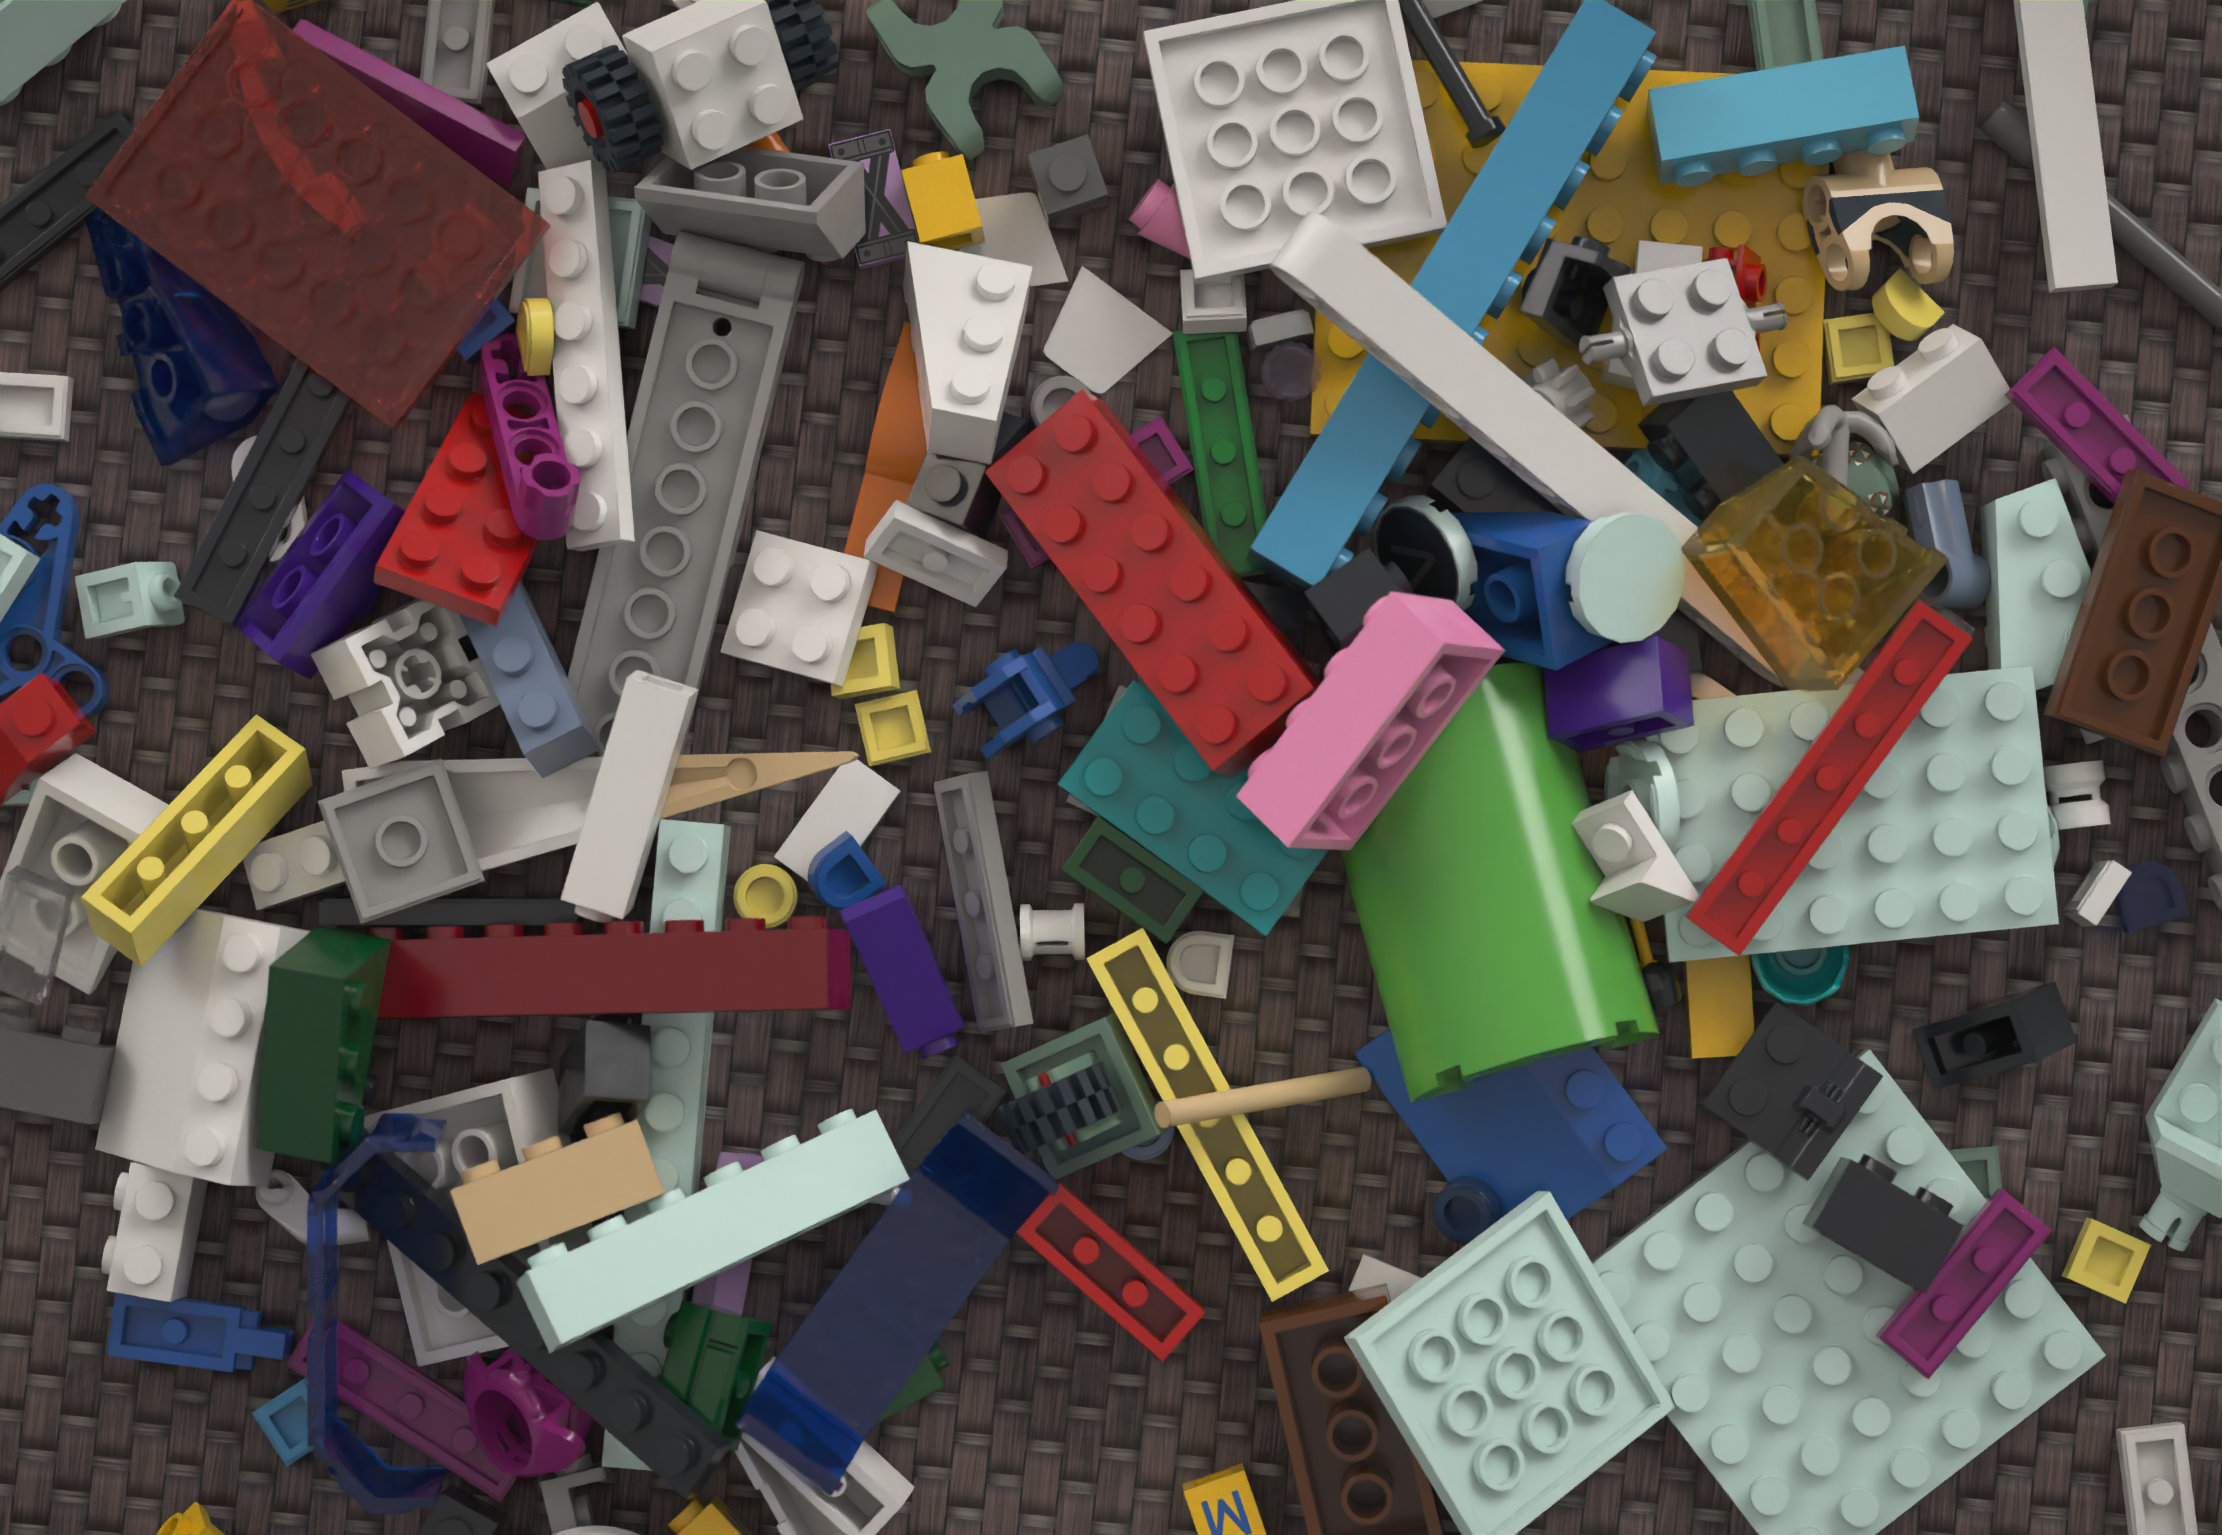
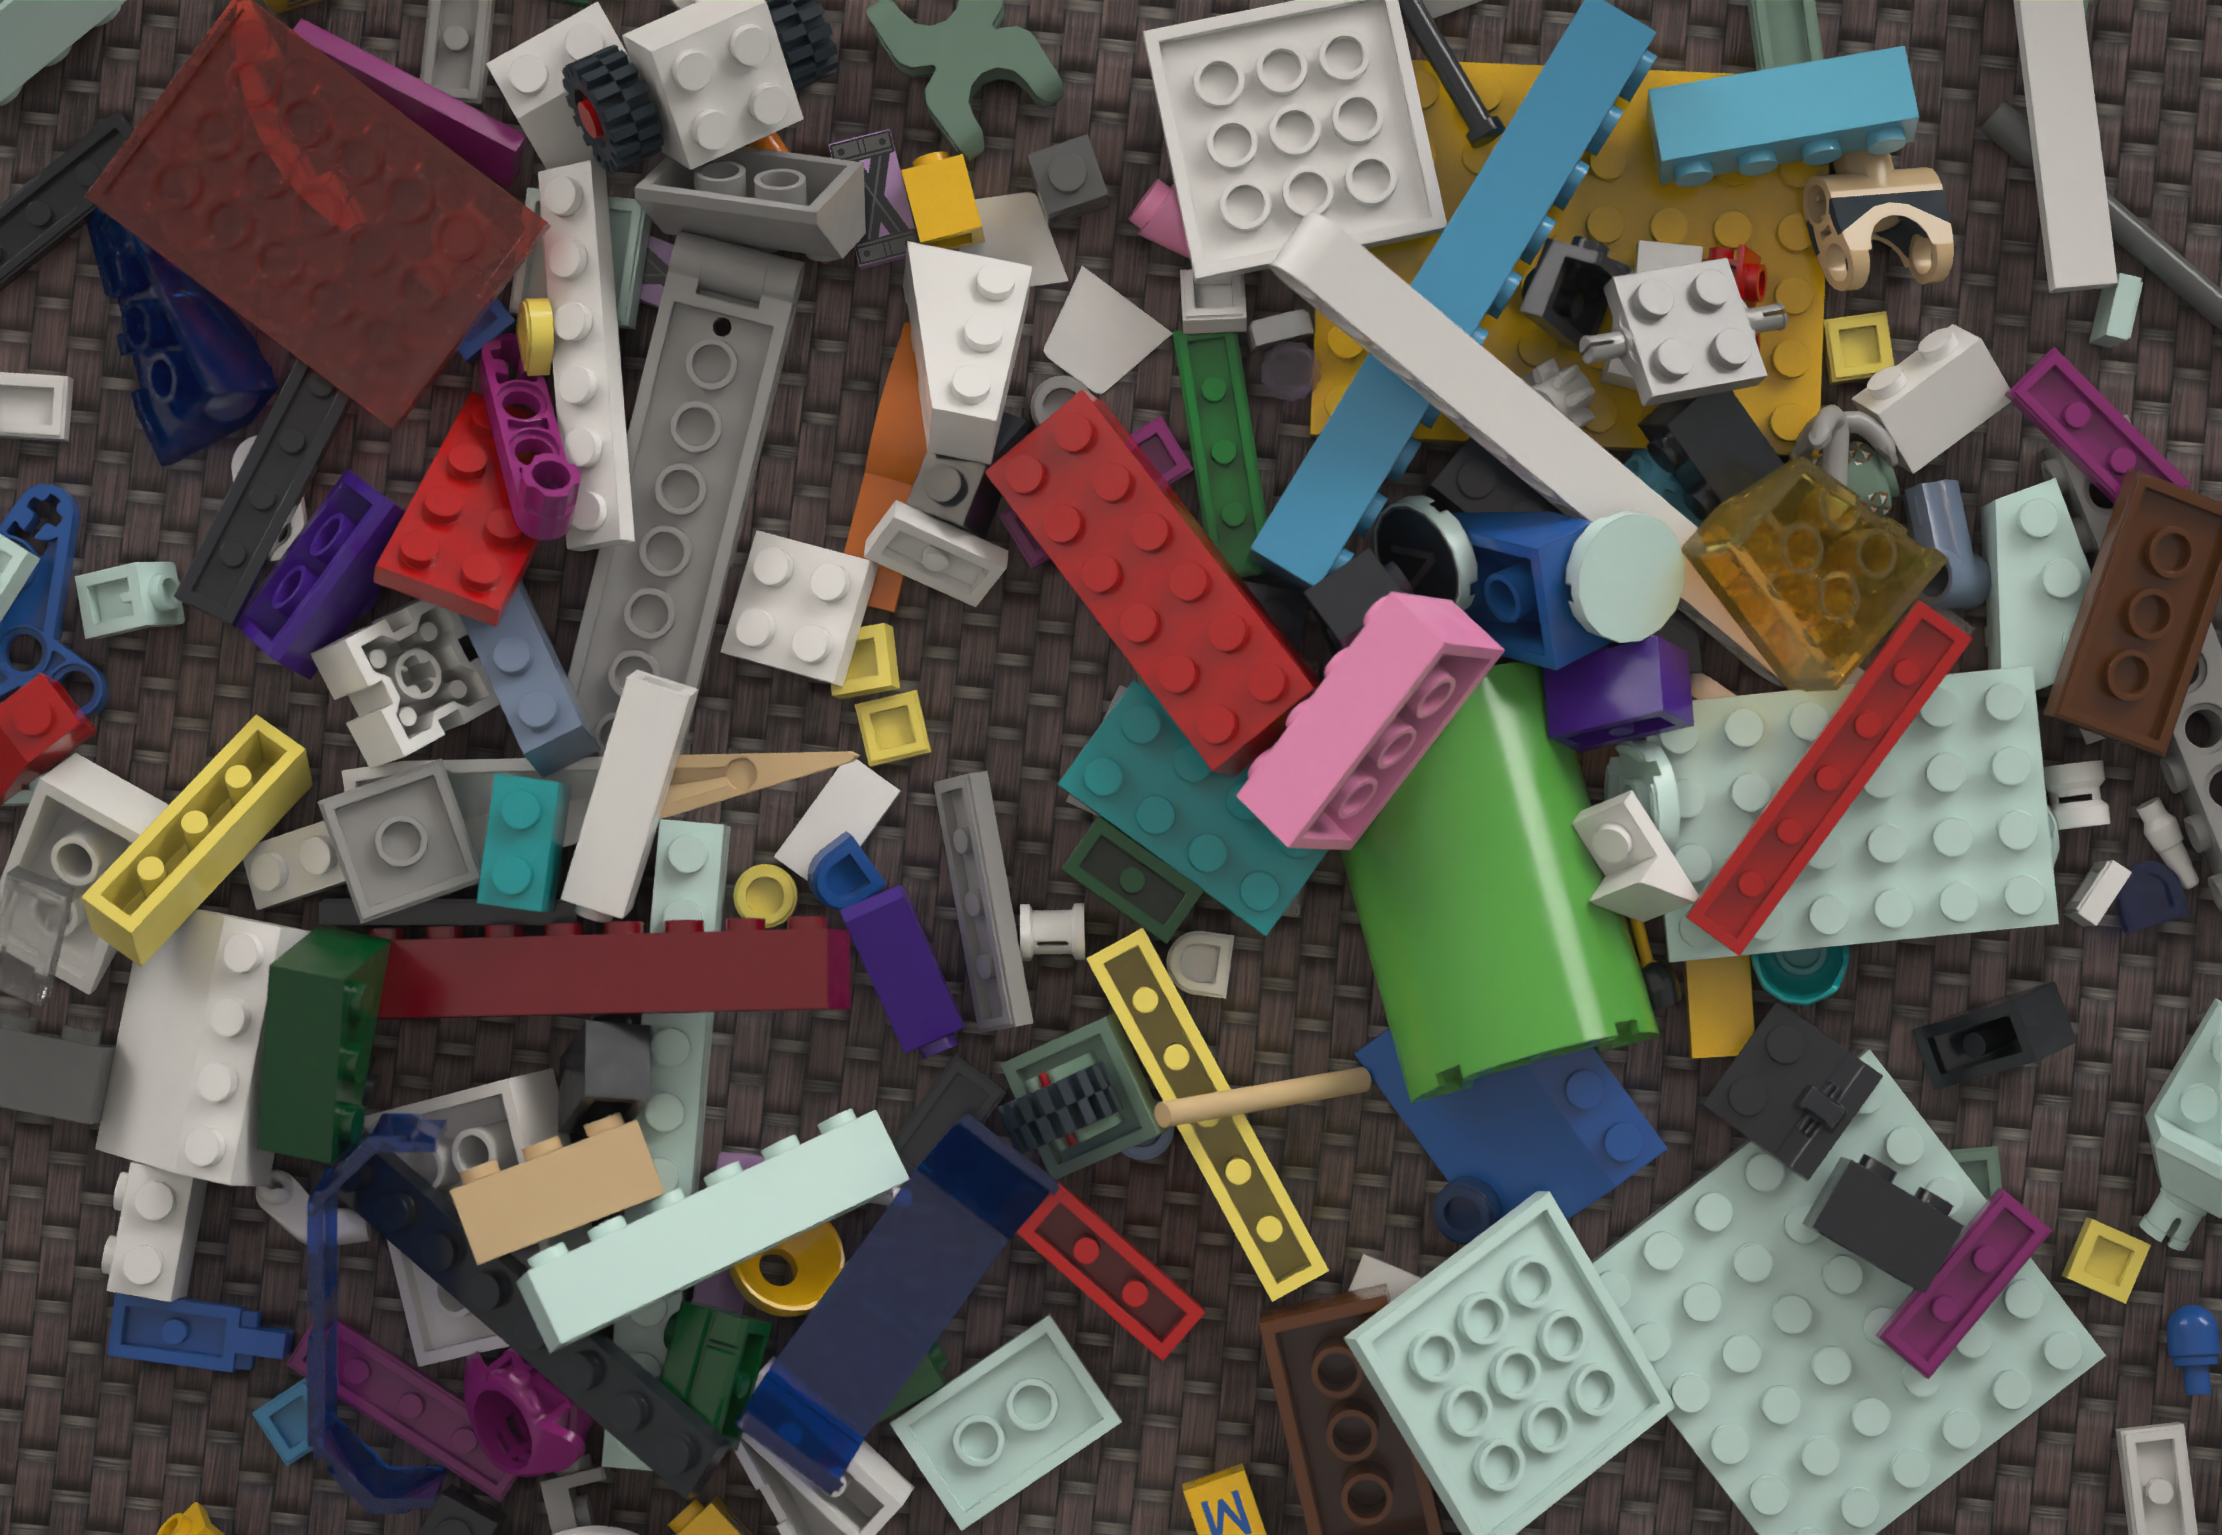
(524, 843): none -> teal brick
(815, 1263): none -> yellow piece
(1005, 1422): none -> light aqua plate
(1029, 693): blue hinge -> none
(1904, 307): light yellow tile -> none
(2116, 311): none -> light aqua tile
(2166, 838): none -> white piece
(2194, 1345): none -> blue cylinder

